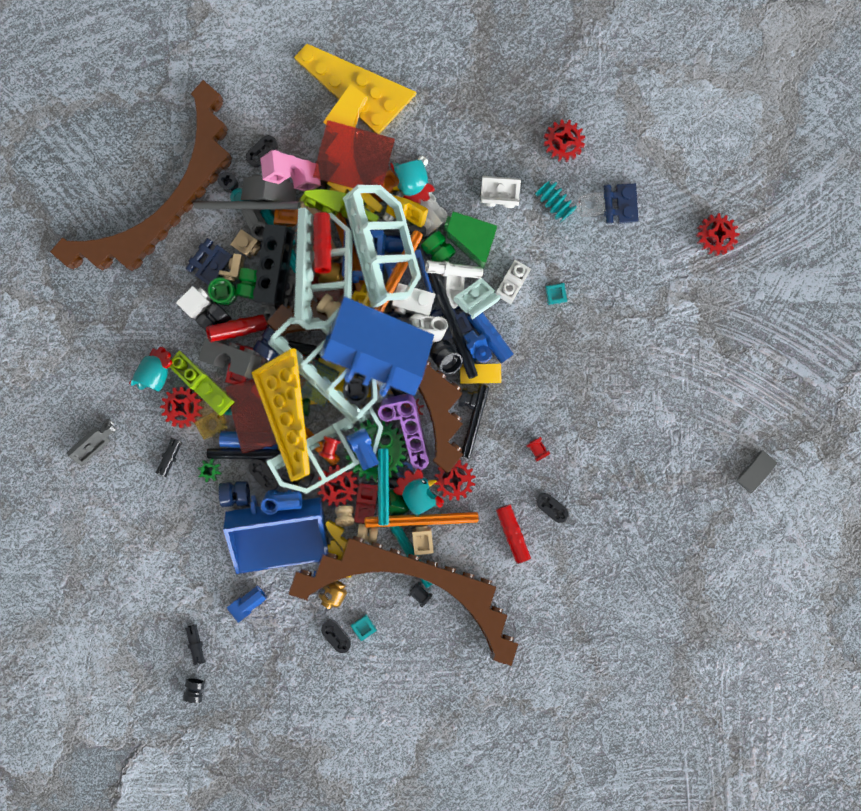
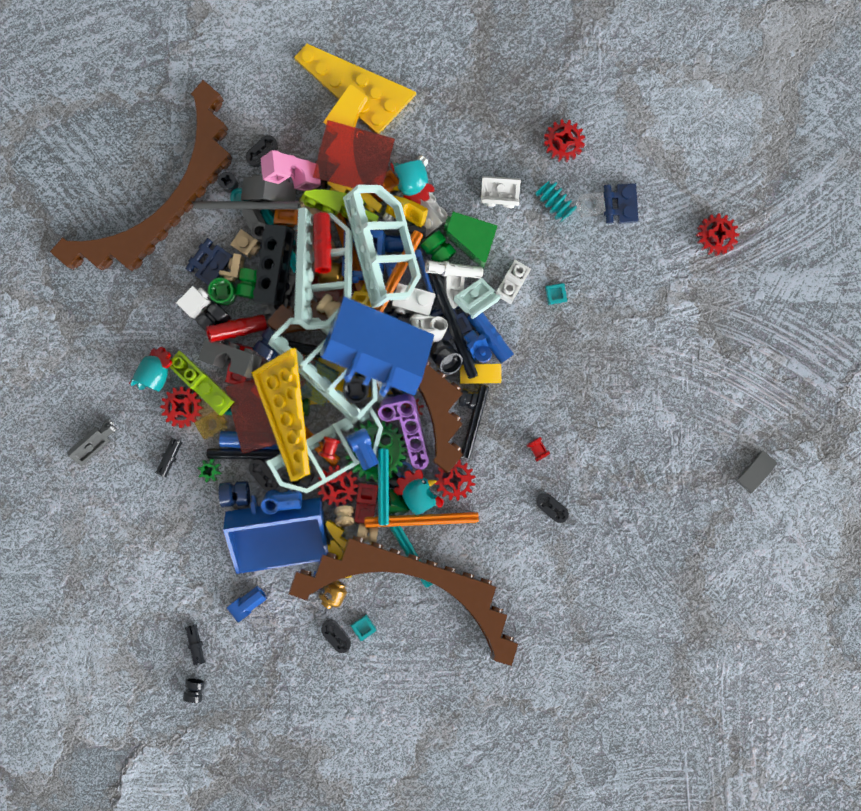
(420, 594): black bush -> none
(422, 540): tan bracket -> none
(513, 534): red axle -> none

